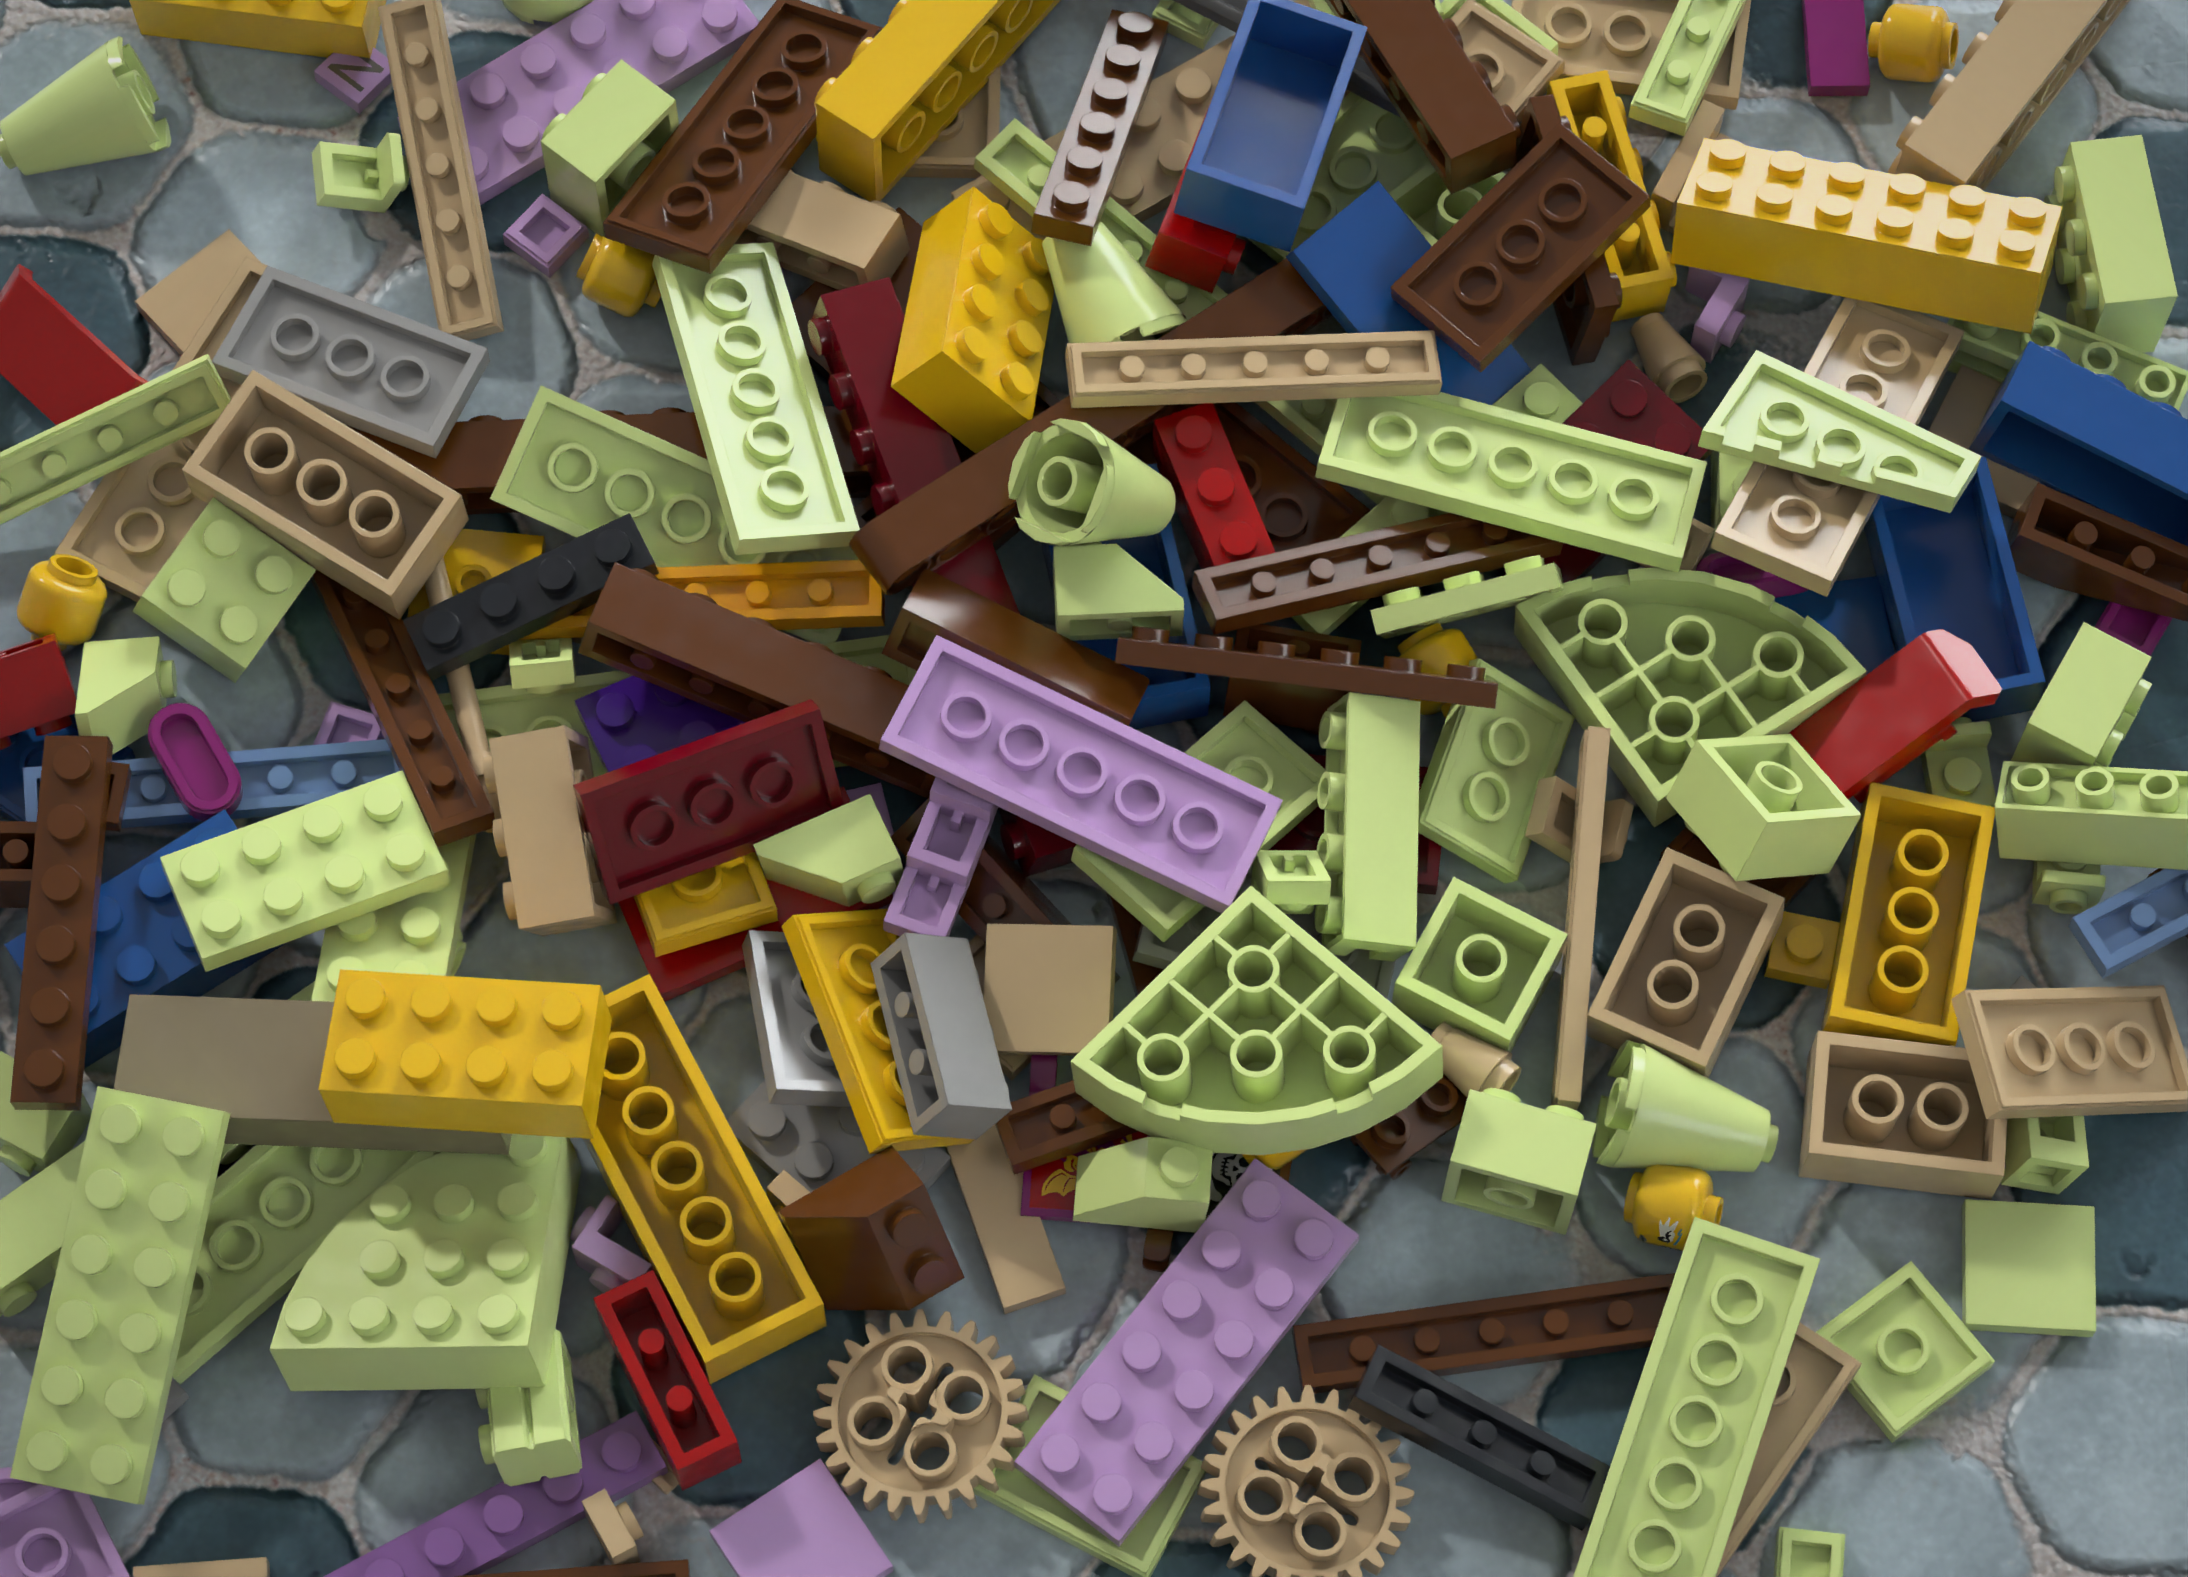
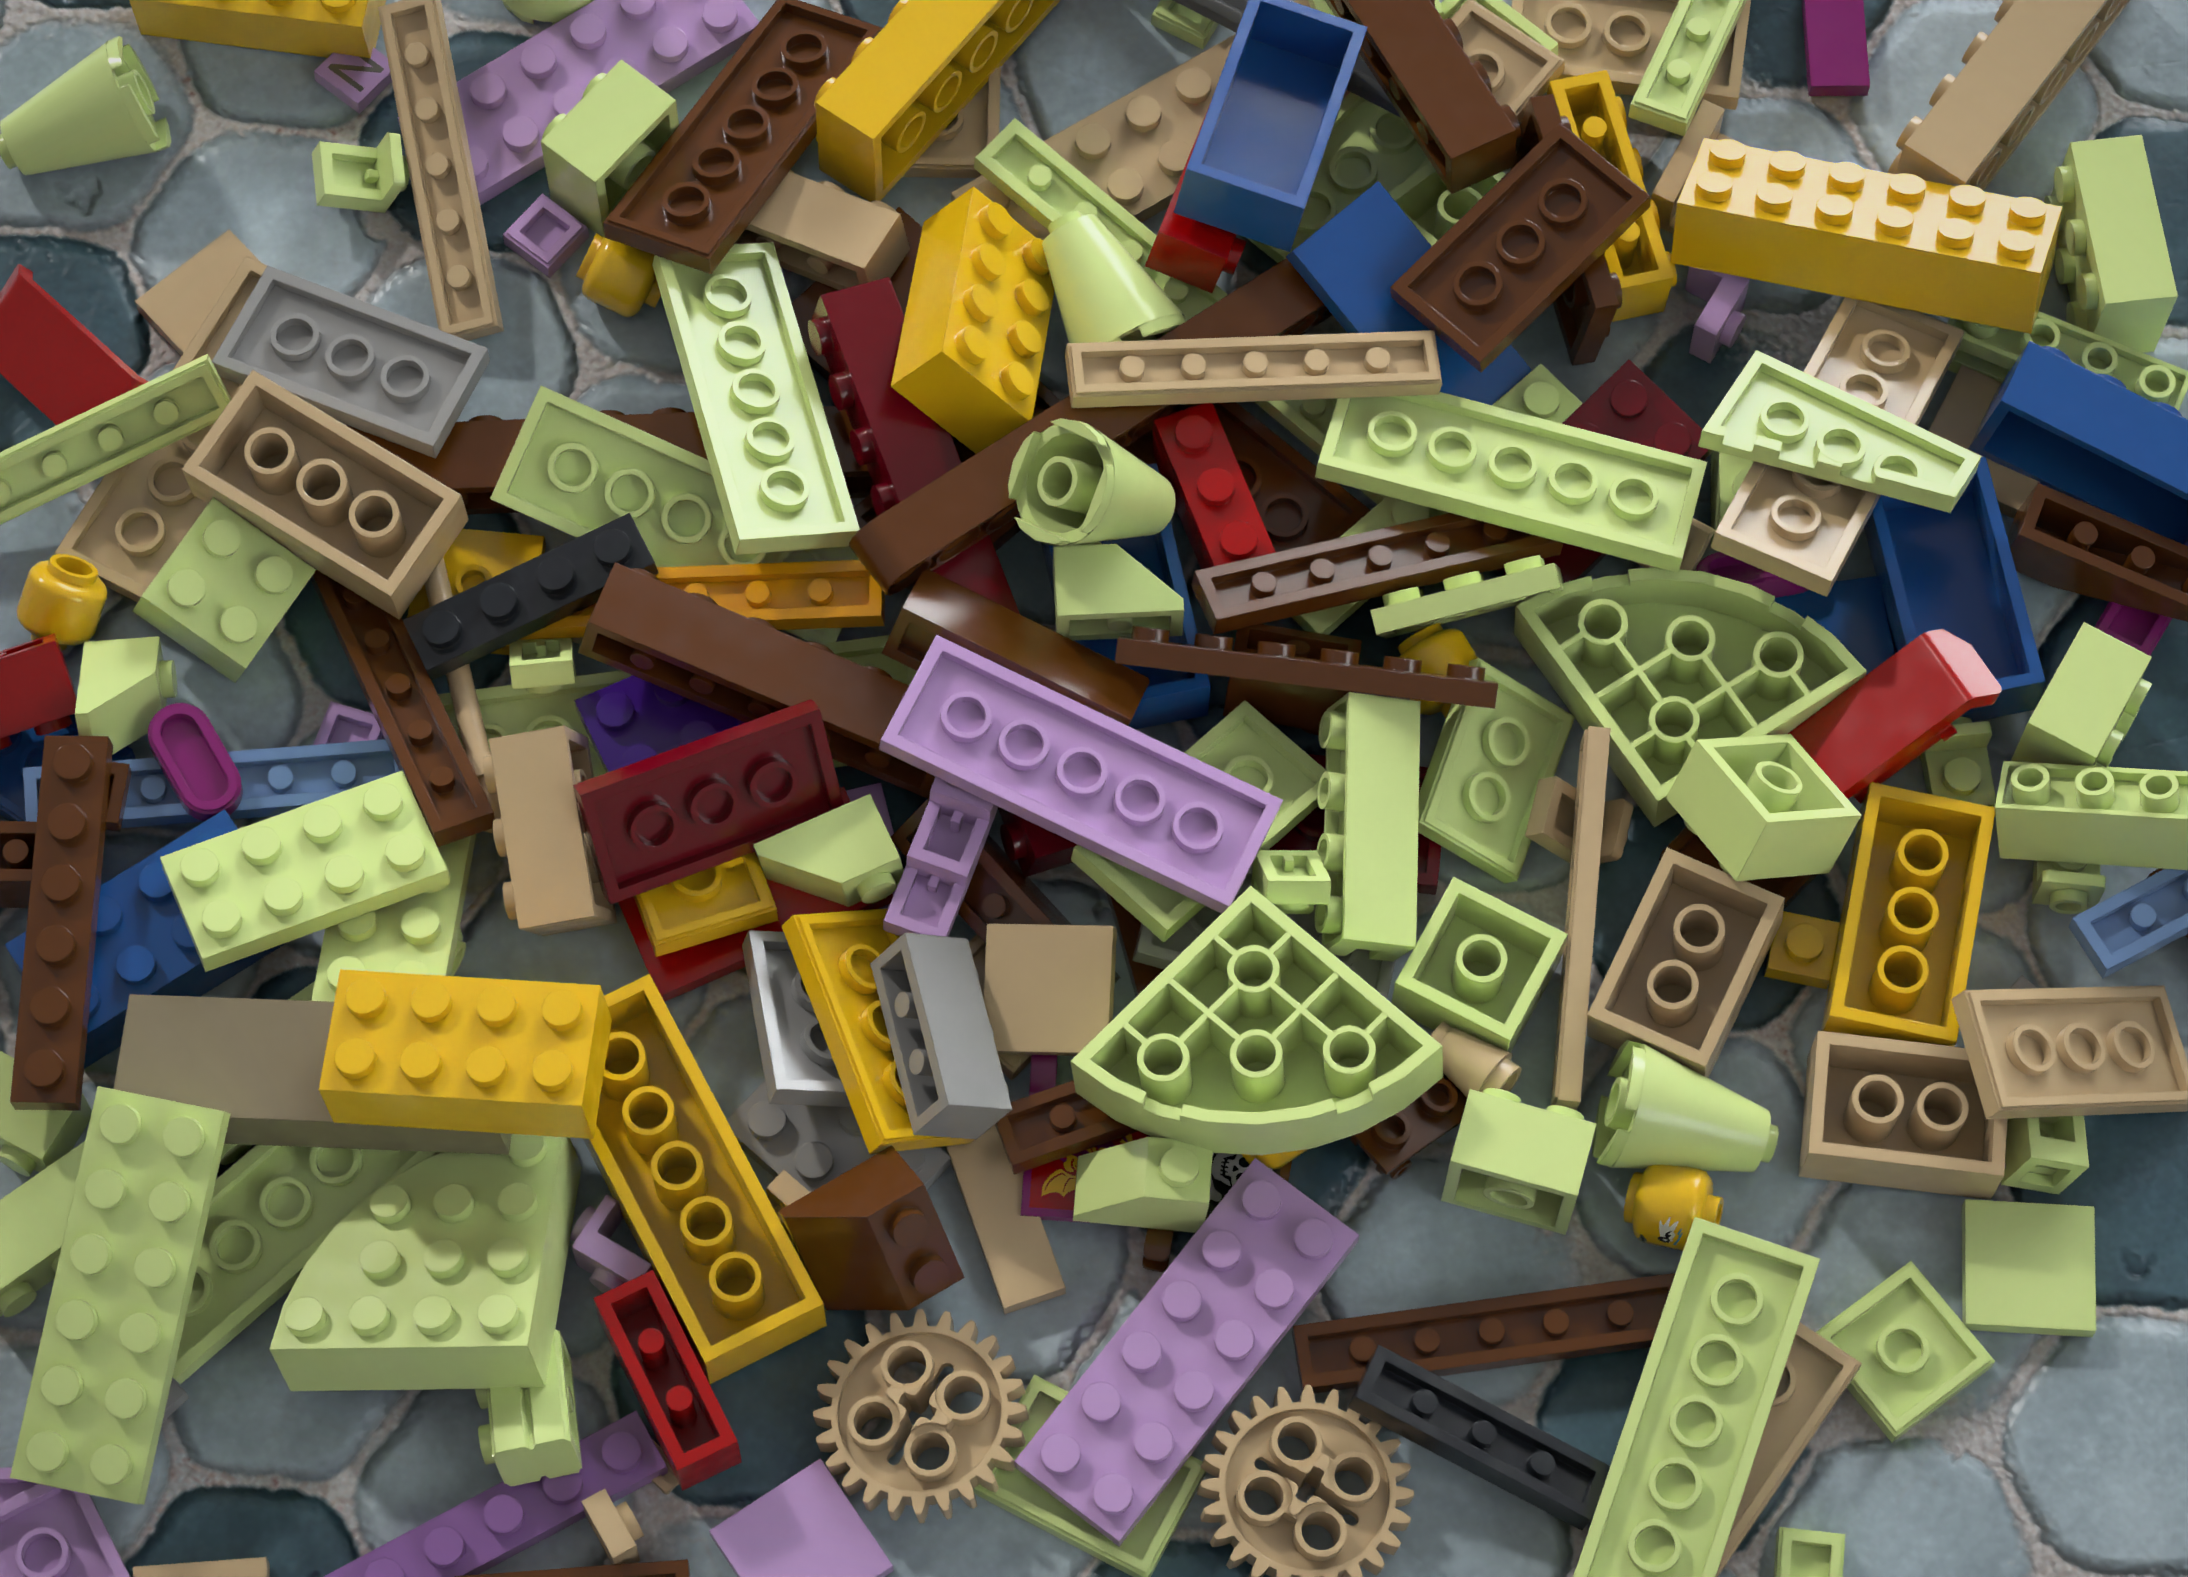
(1100, 128): plate -> none
(1668, 358): tan cone -> none
(1914, 42): yellow head -> none

